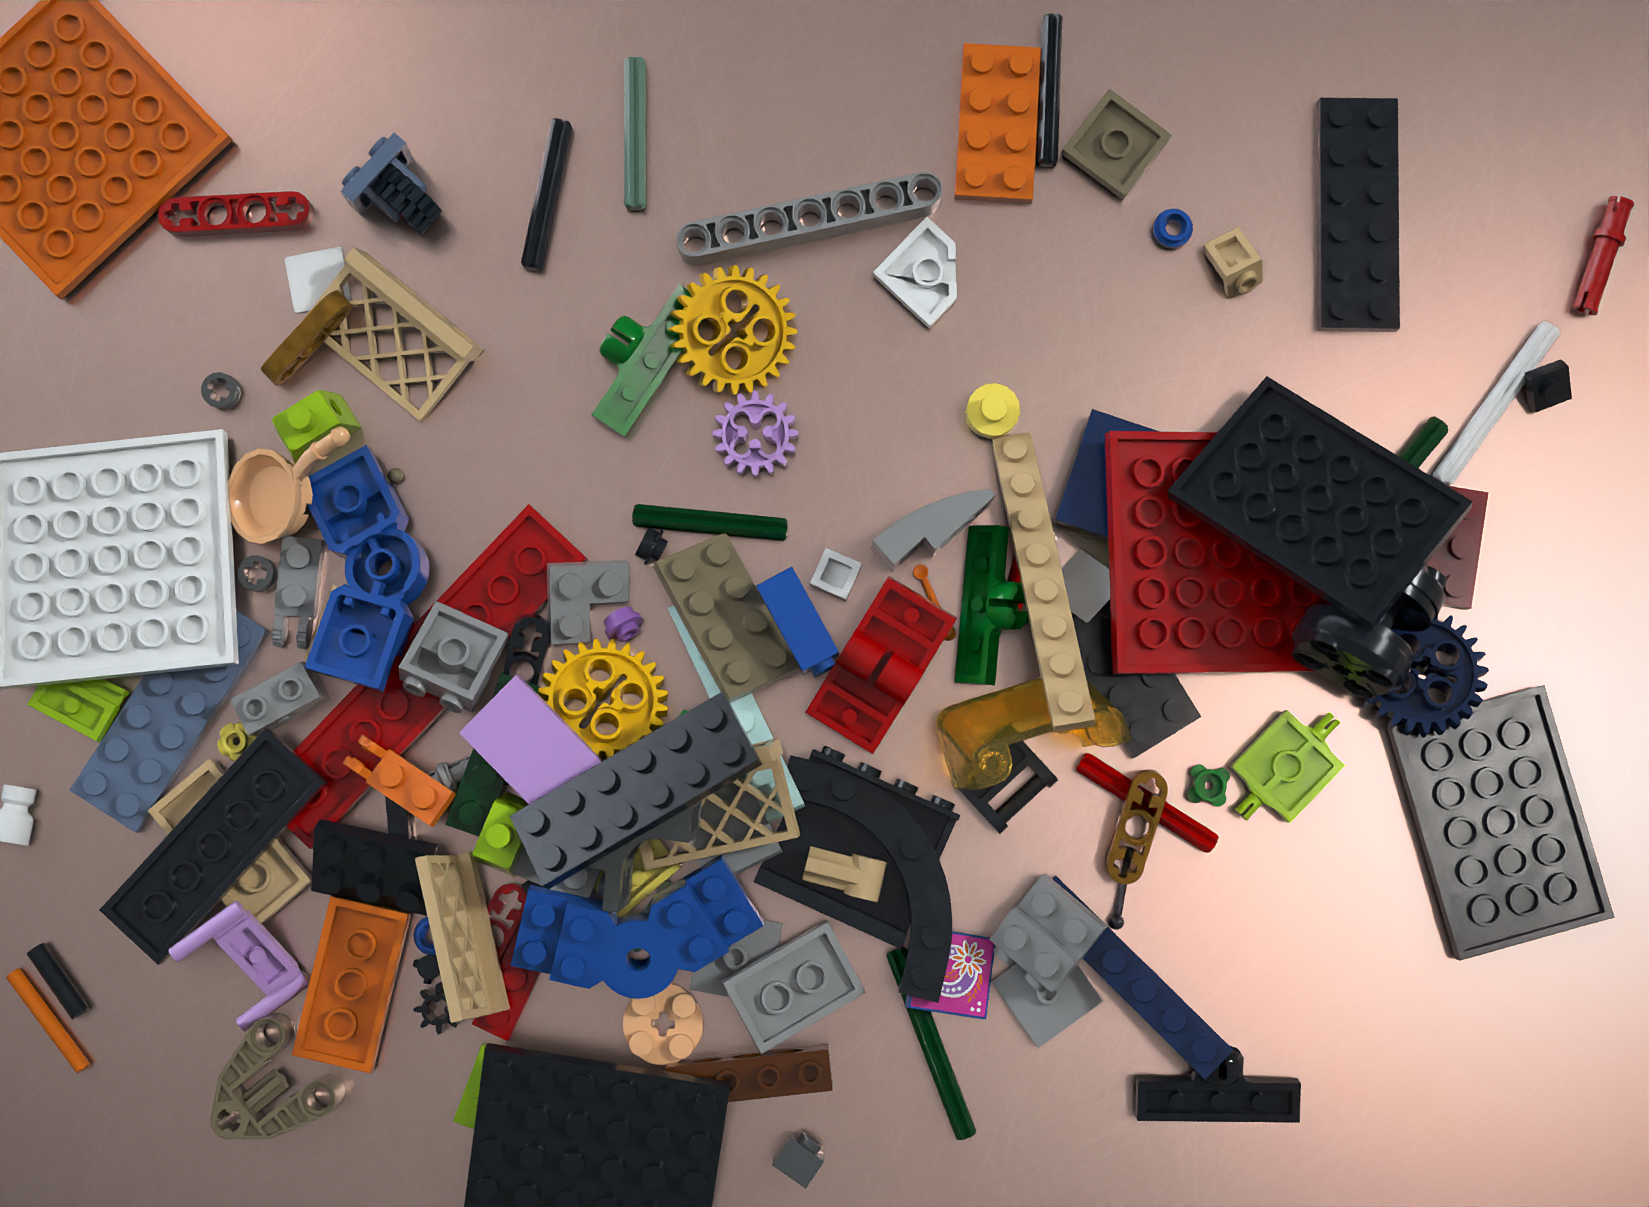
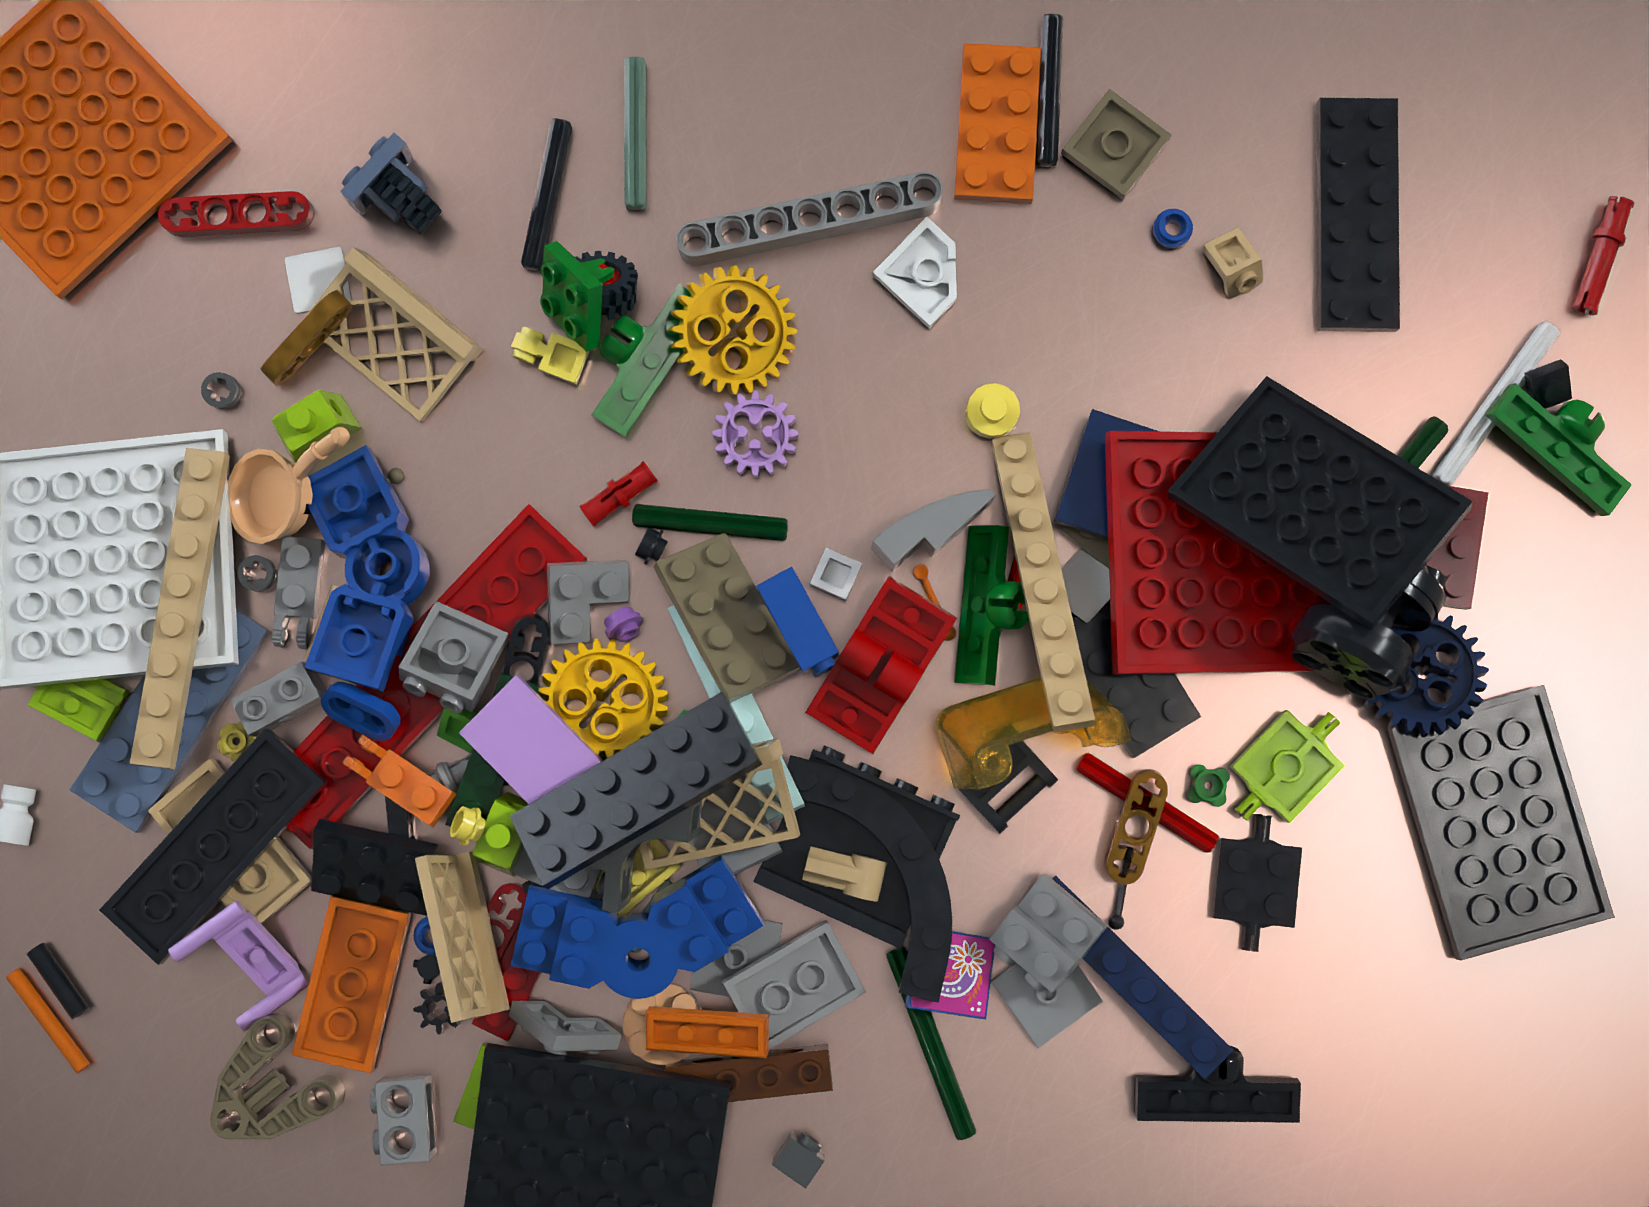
(180, 609): none -> tan plate
(360, 711): none -> blue plate
(416, 1119): none -> light grey brick
(452, 724): none -> bright green plate
(467, 825): none -> light yellow plate
(560, 358): none -> light yellow plate
(563, 1033): none -> light grey plate
(584, 289): none -> green plate
(618, 493): none -> red pin
(707, 1032): none -> orange tile
(1257, 882): none -> black plate
(1562, 445): none -> green plate

